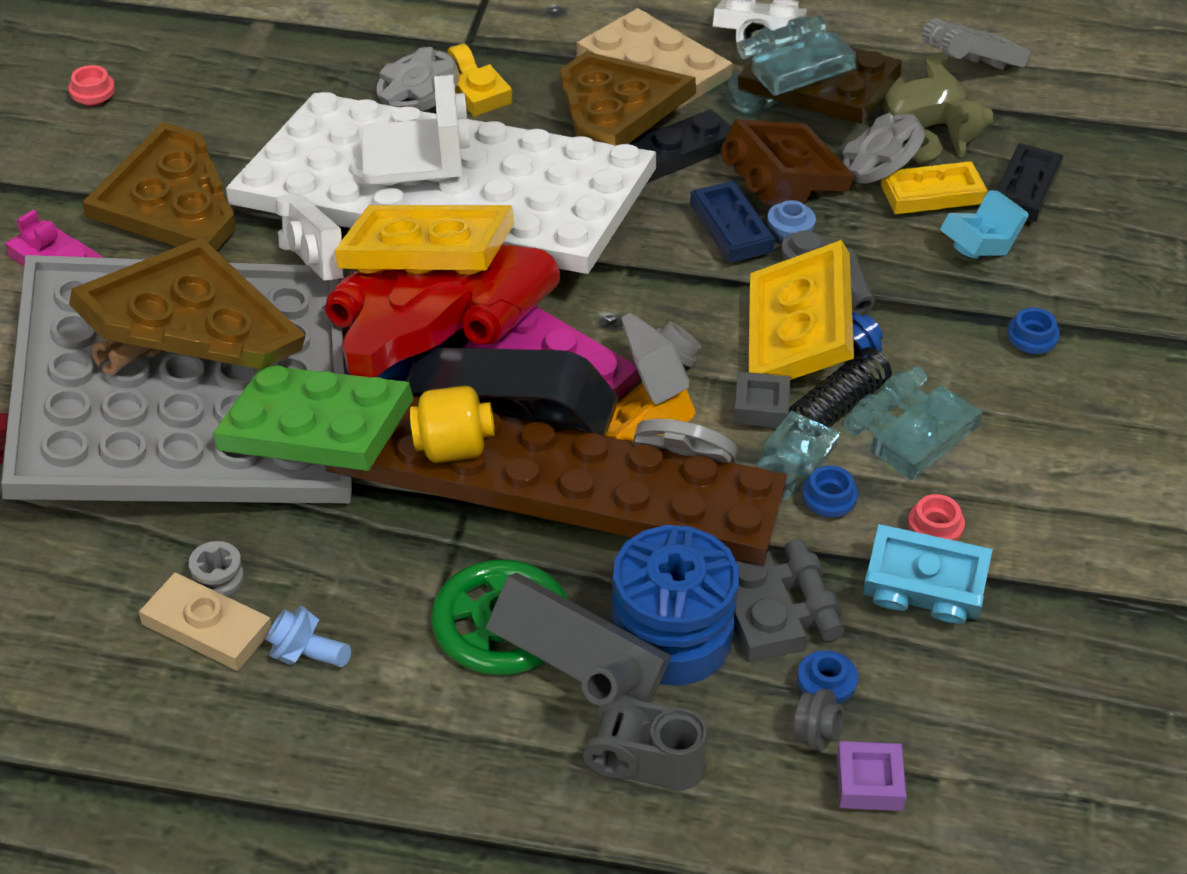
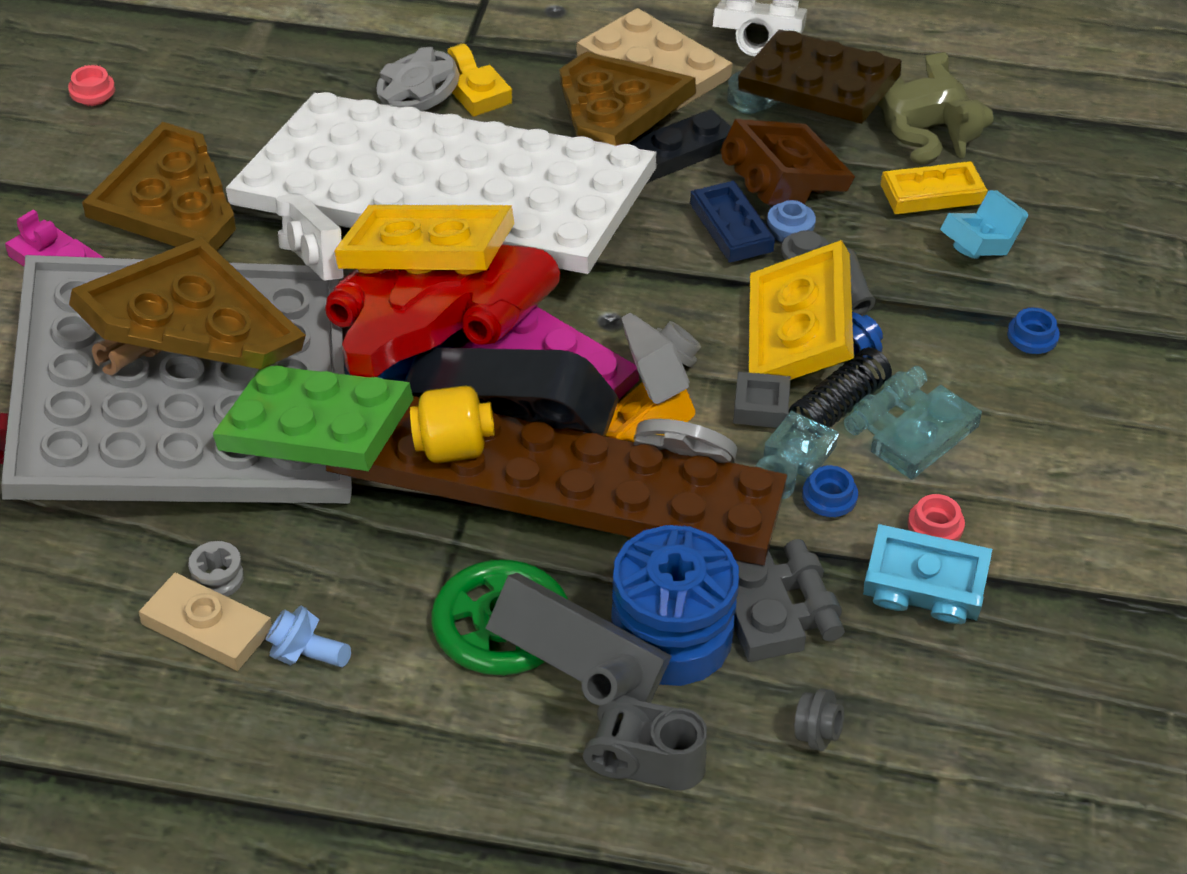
(418, 147): white bracket -> none
(806, 61): clear light blue plate -> none
(830, 663): blue plate -> none
(871, 776): medium lavender plate -> none
(883, 147): light grey wheel -> none
(971, 43): light grey hinge -> none
(1030, 178): black plate -> none

